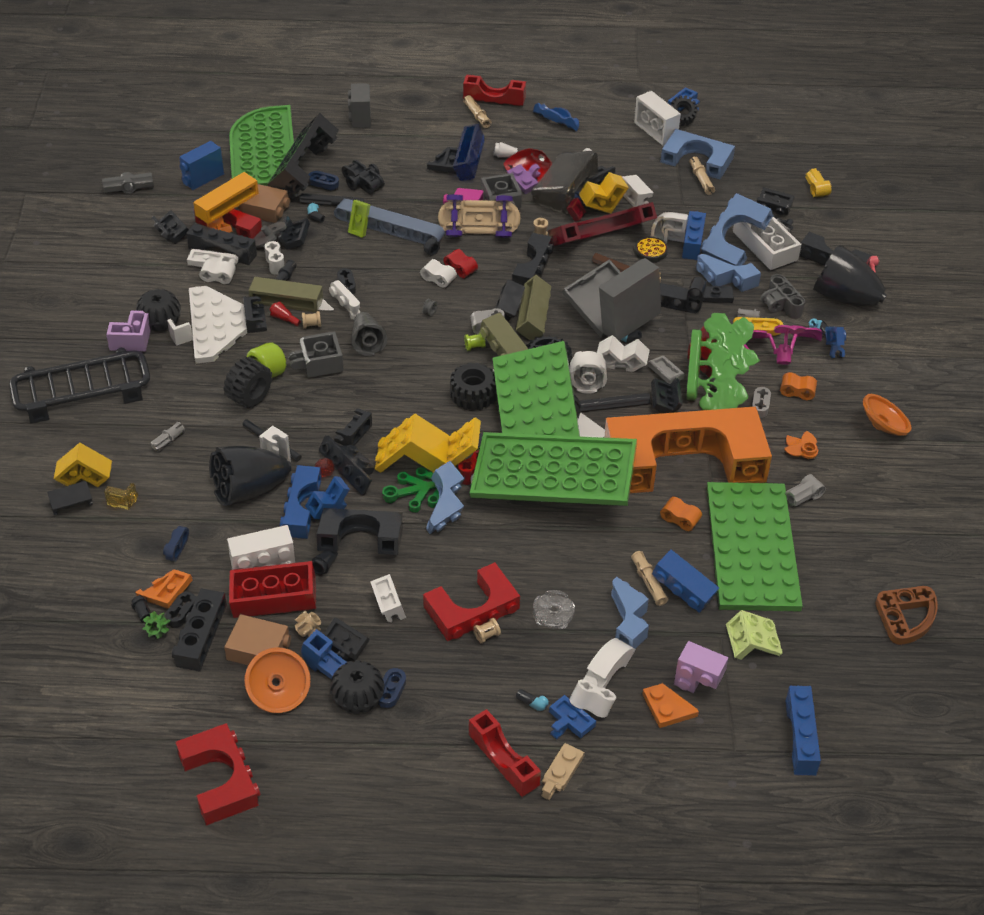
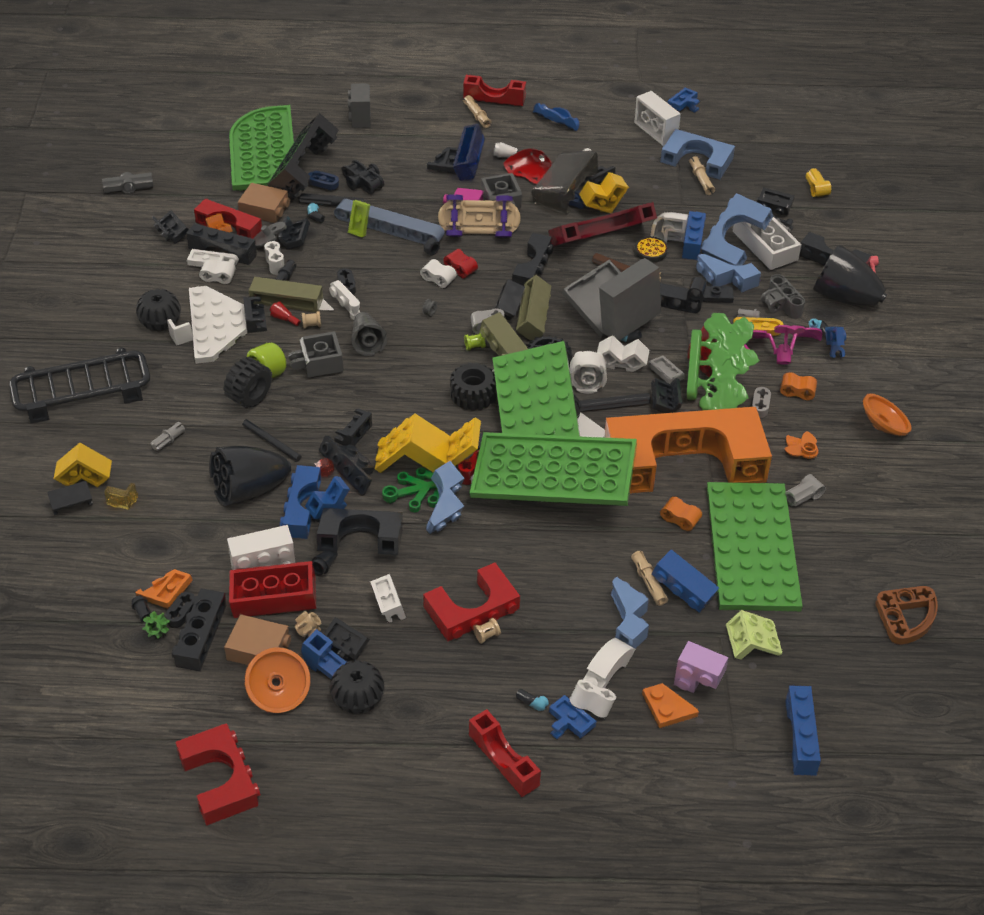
(130, 335): lavender brick -> none
(177, 543): dark blue plate -> none
(201, 165): blue brick -> none
(226, 197): light orange brick -> none
(275, 441): white hinge -> none
(391, 689): dark blue plate -> none
(524, 178): medium lavender plate -> none
(540, 226): tan bush -> none
(549, 618): clear plate -> none
(561, 770): tan hinge -> none
(576, 209): dark red plate -> none
(637, 190): white hinge -> none
(689, 105): black tyre -> none

